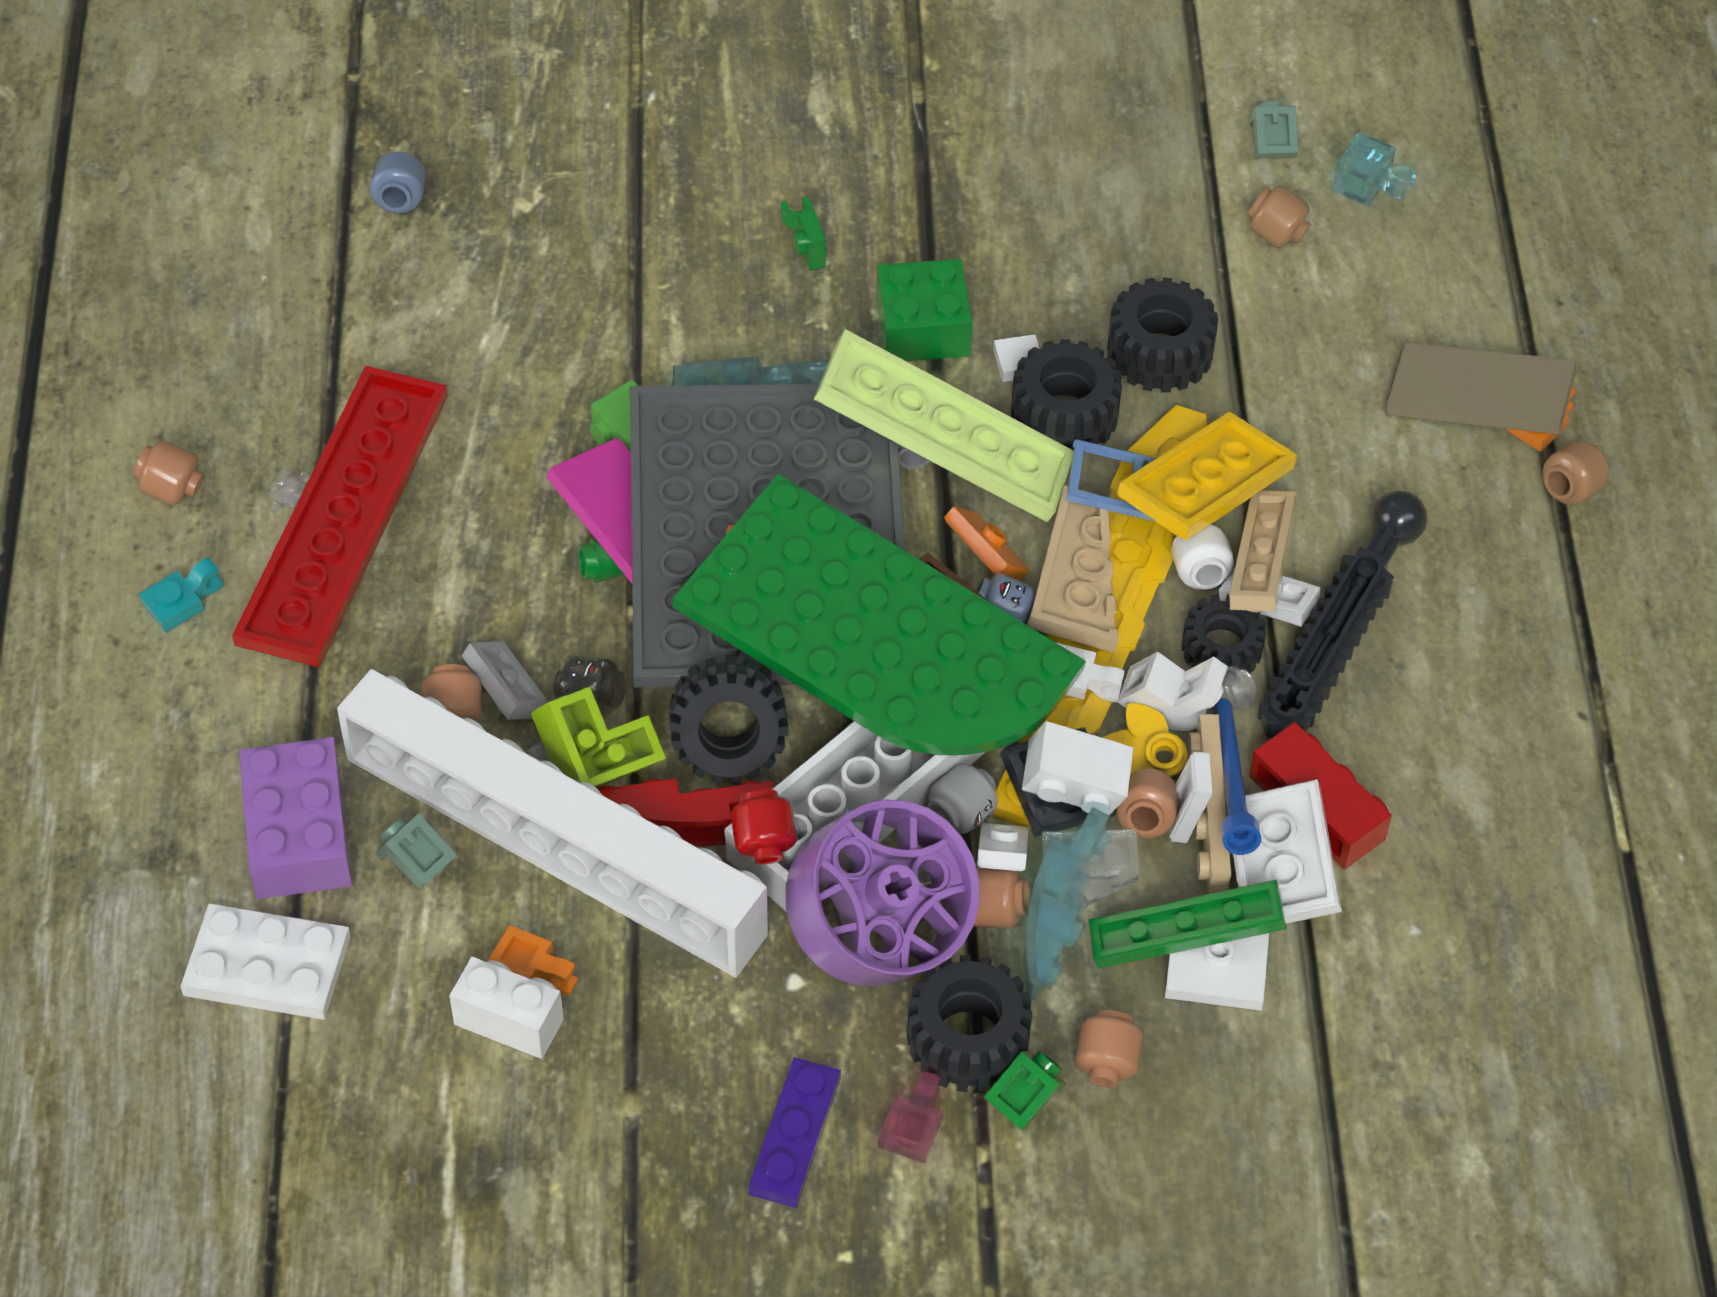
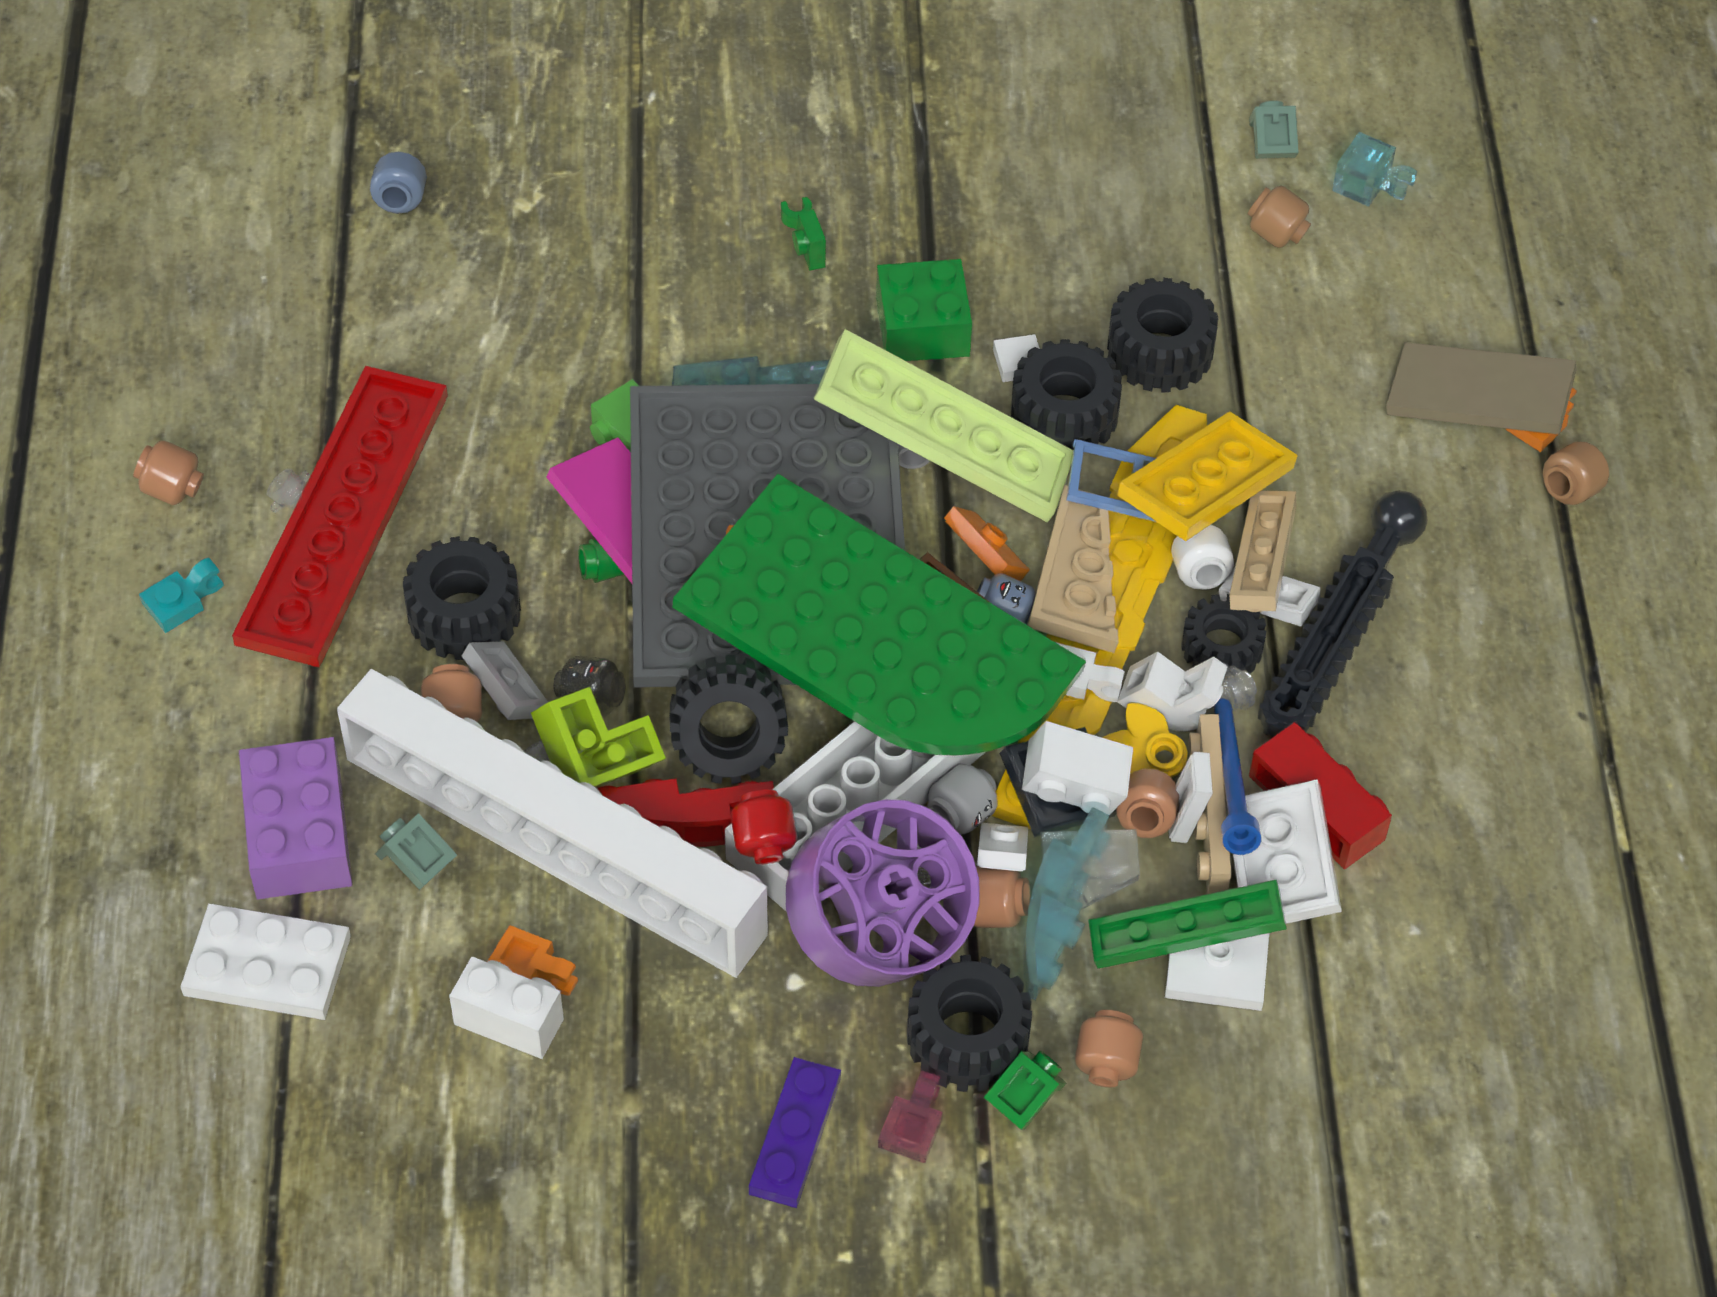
(455, 570): none -> black tyre

